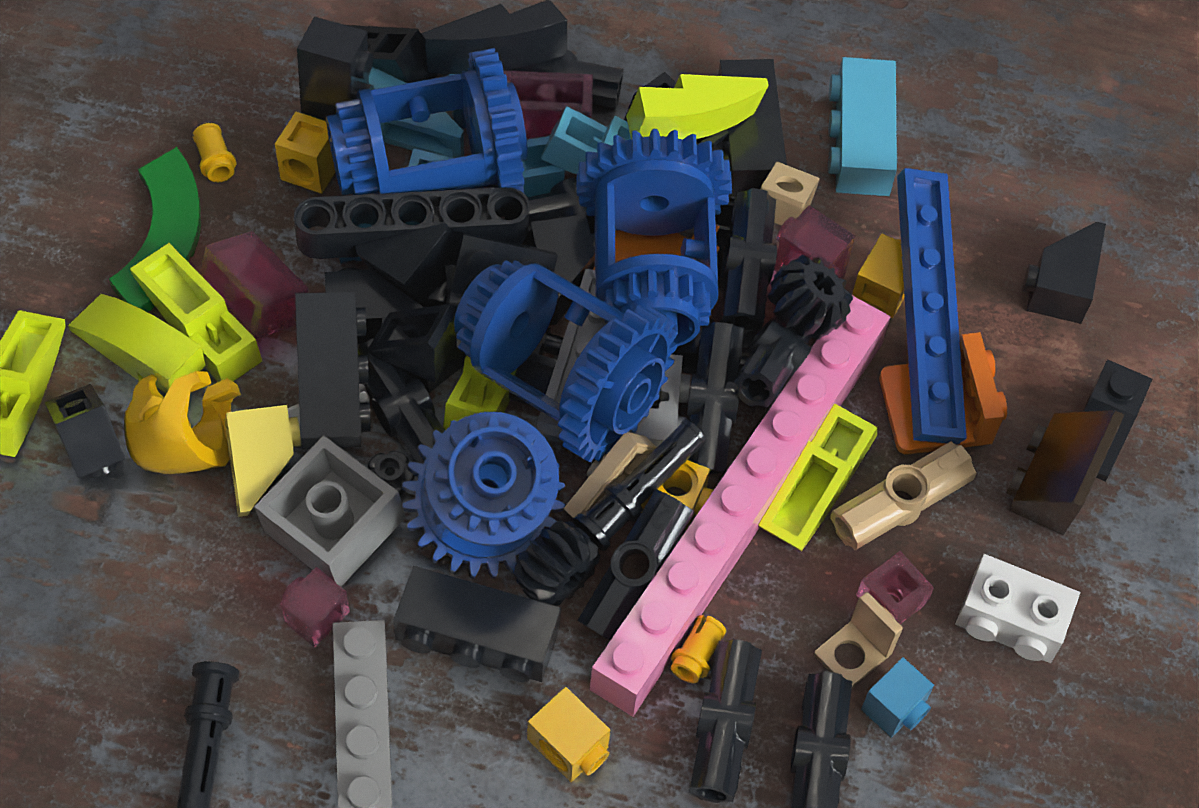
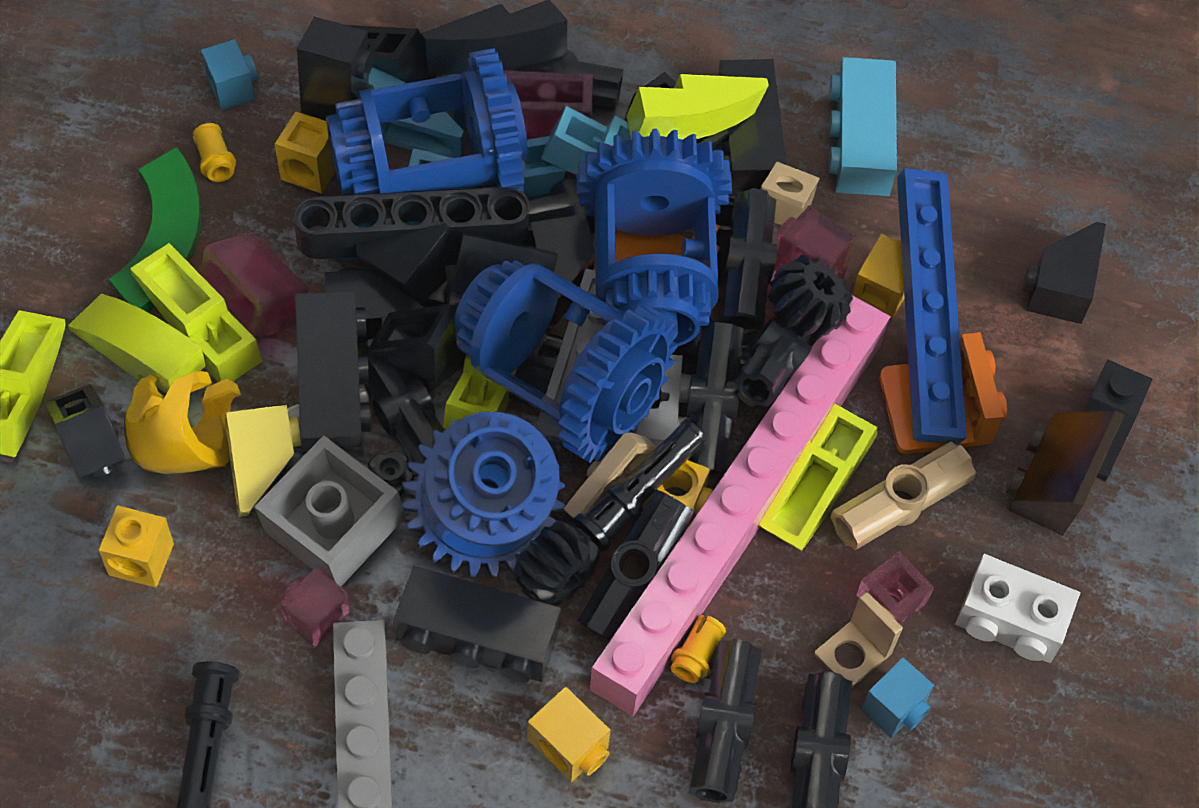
(136, 546): none -> yellow brick
(229, 74): none -> dark azure plate

